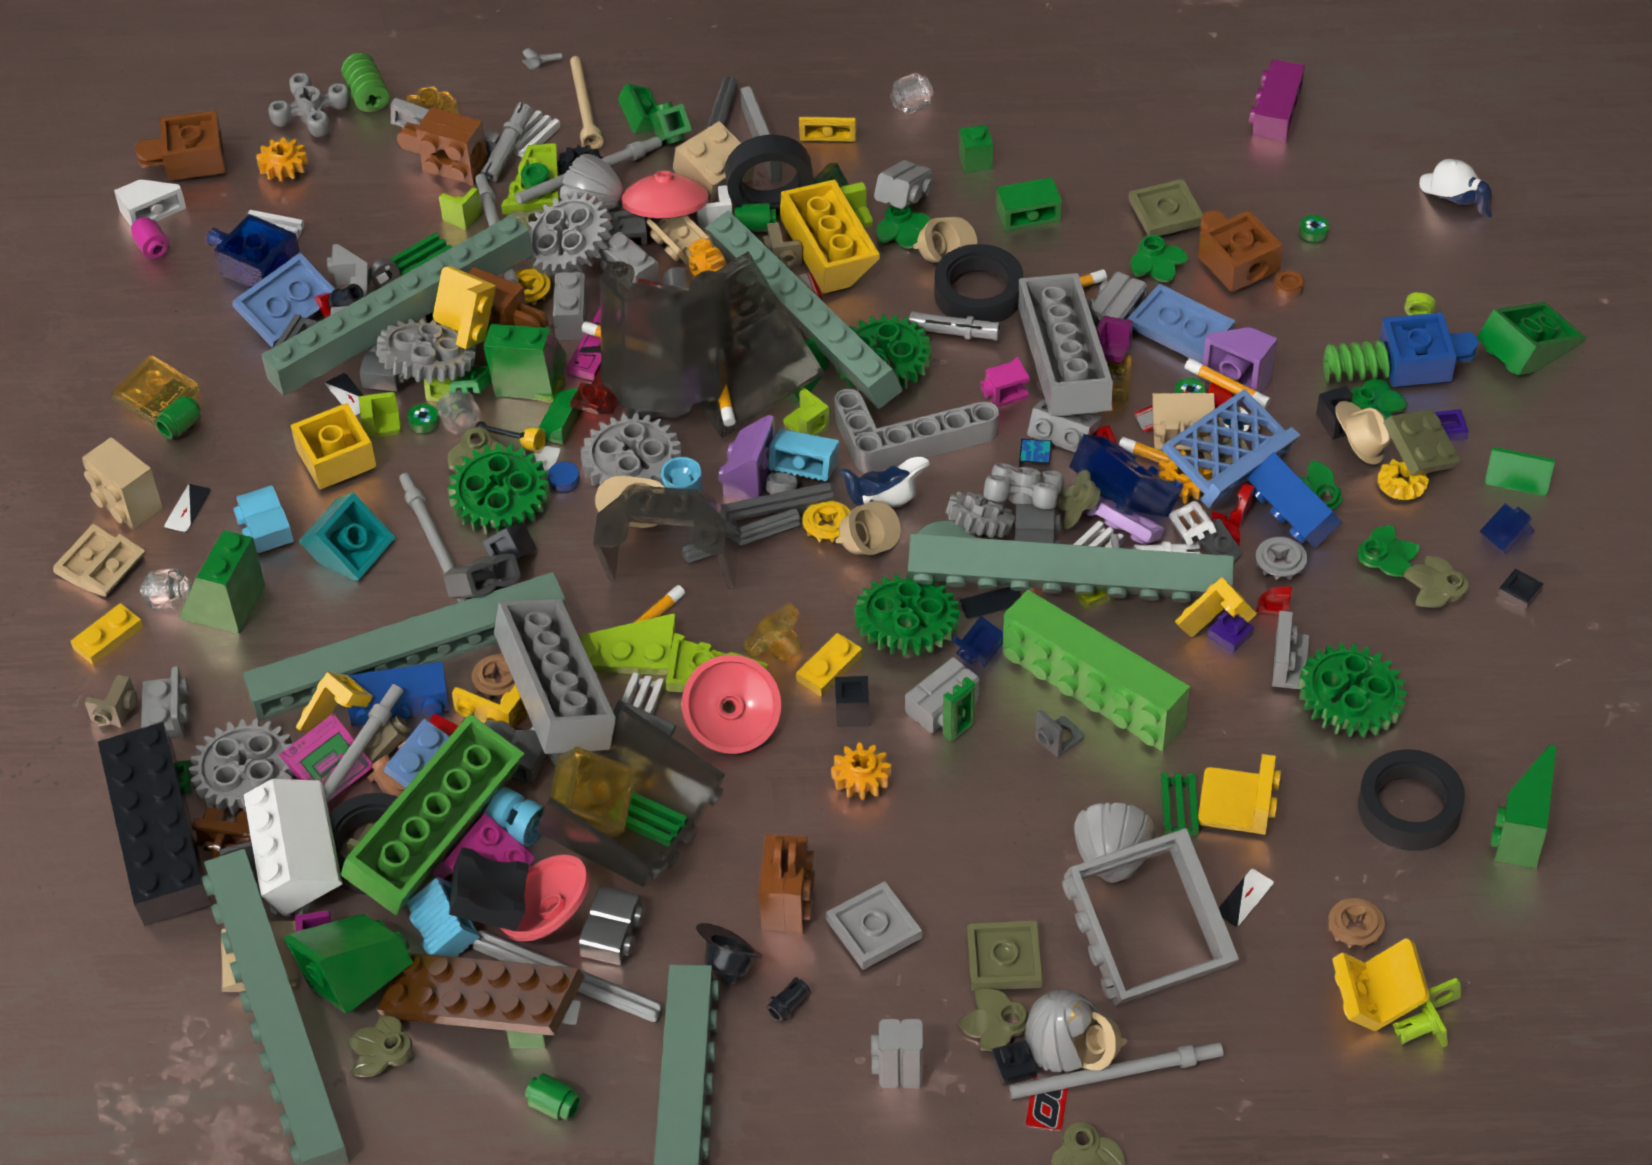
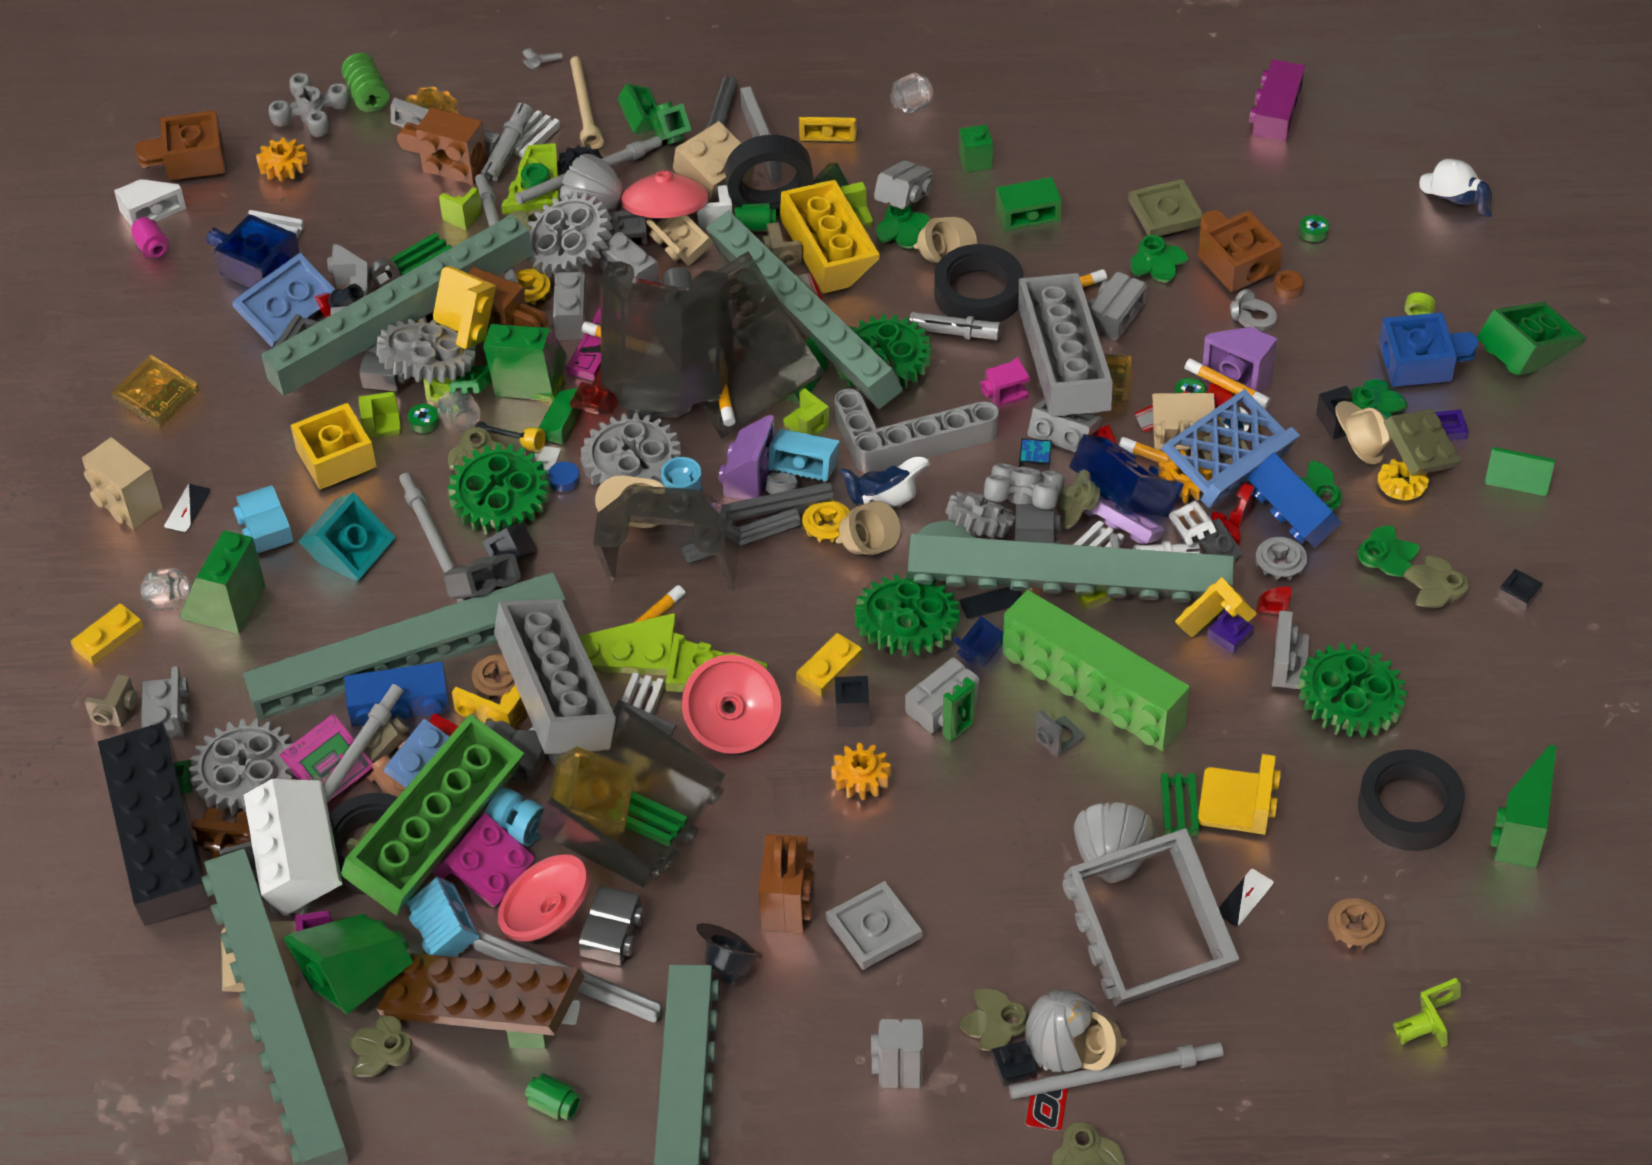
(98, 560): tan slope -> none
(178, 417): green brick -> none
(332, 690): yellow bracket -> none
(345, 391): sticker -> none
(488, 890): black brick -> none
(704, 257): light orange gear -> none
(775, 635): clear yellow plant -> none
(788, 999): black pin -> none
(1004, 955): olive plate -> none
(1115, 337): magenta panel -> none
(1178, 322): medium blue plate -> none
(1246, 300): none -> light grey piece
(1356, 360): bright green piece -> none
(1383, 986): yellow bracket -> none
(1507, 527): clear blue bracket -> none

